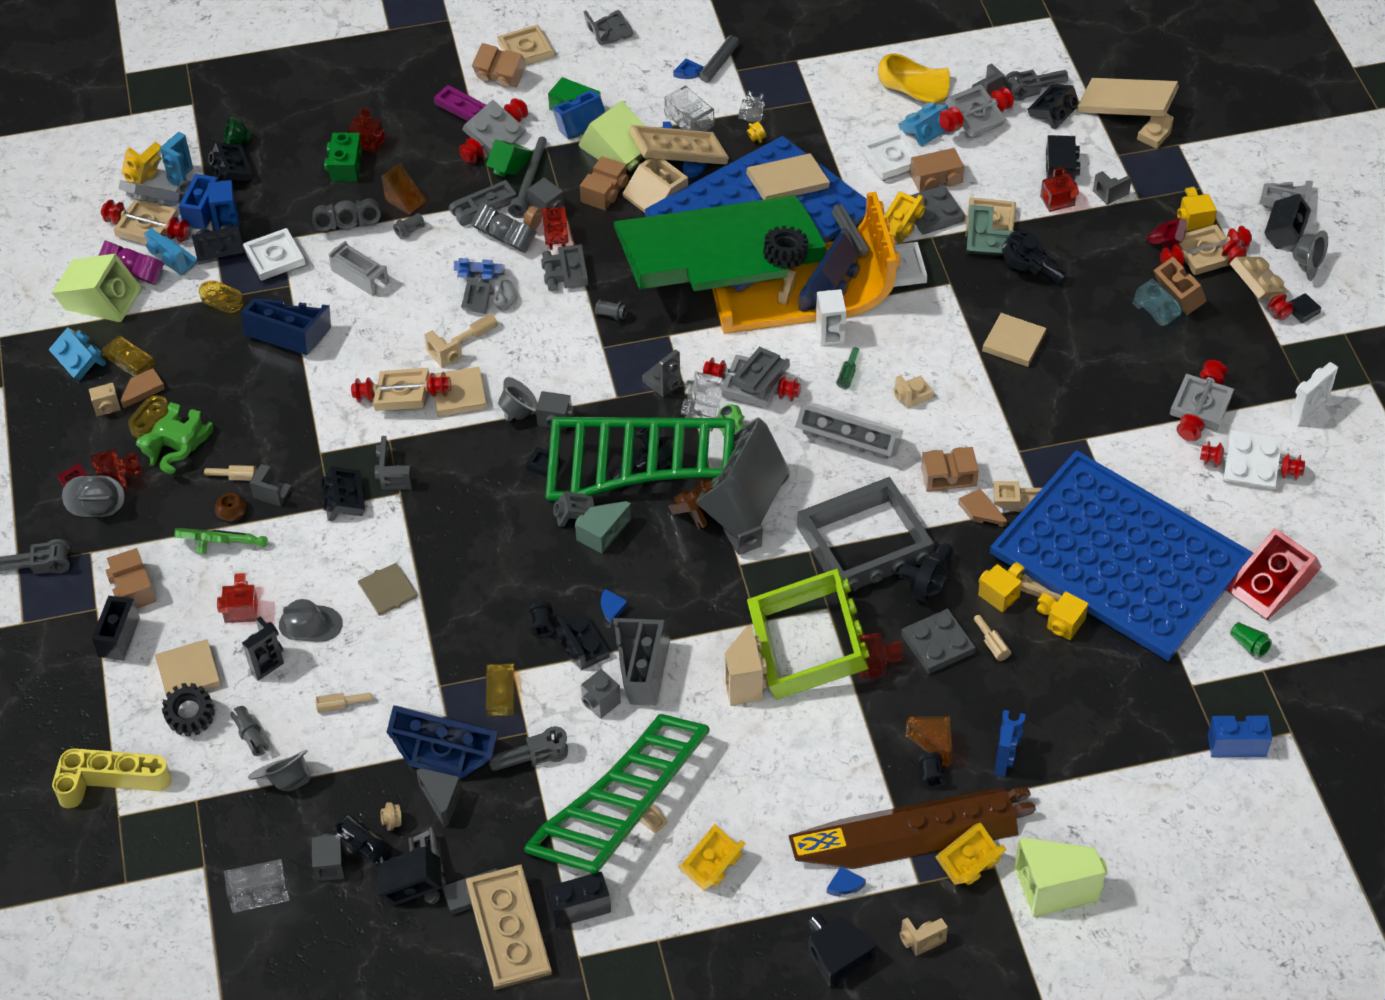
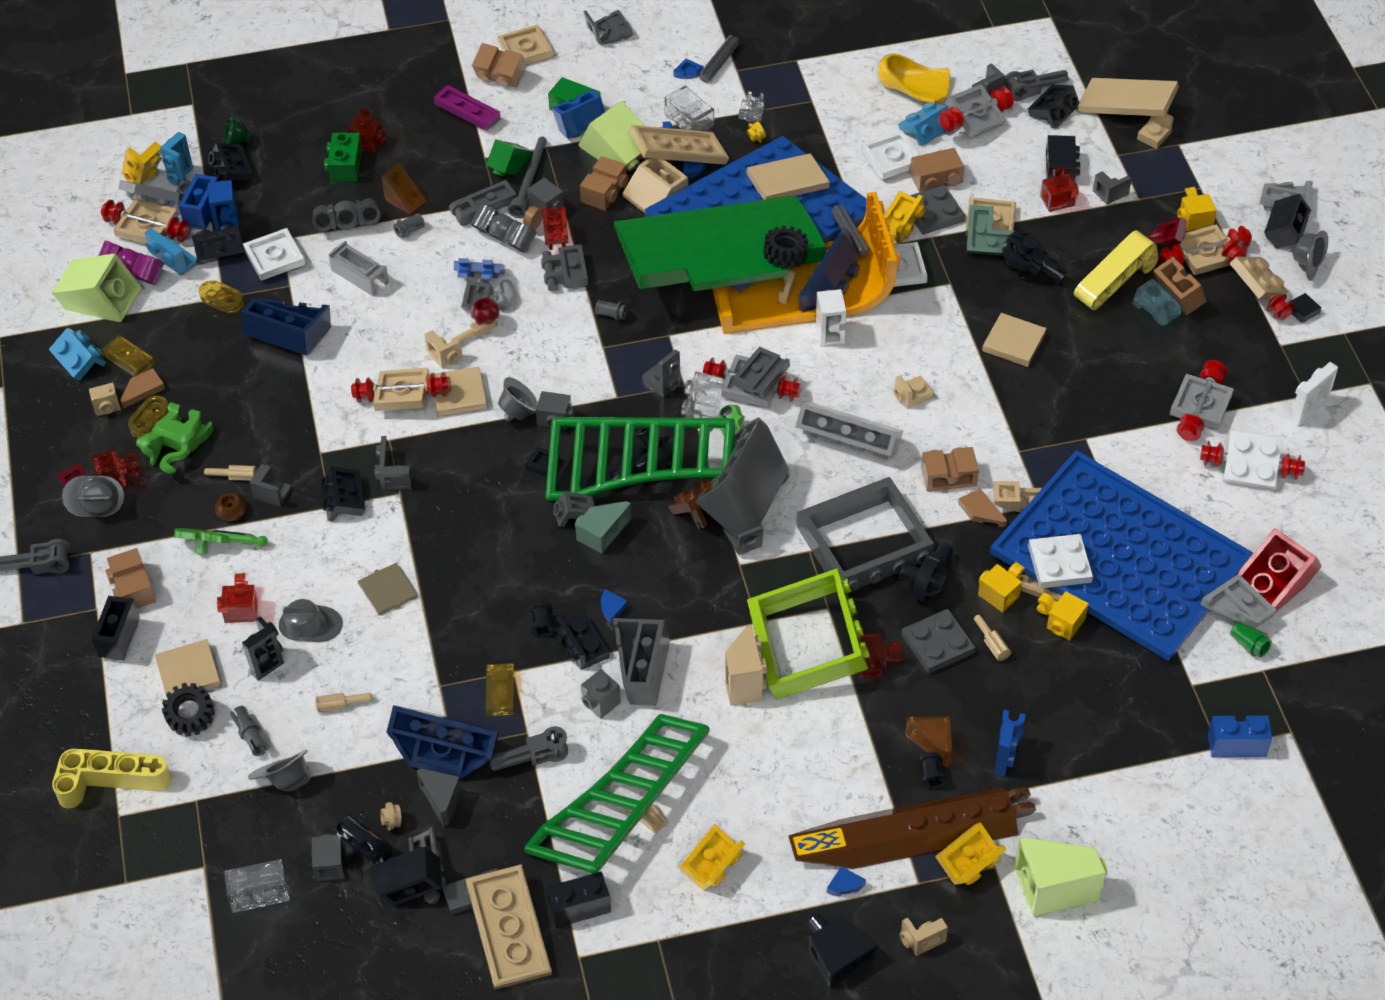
(485, 311): none -> dark red plate
(491, 124): light grey plate -> none
(848, 370): clear green axle -> none
(1060, 561): none -> white plate
(1130, 255): none -> light yellow beam
(1239, 602): none -> light grey wing

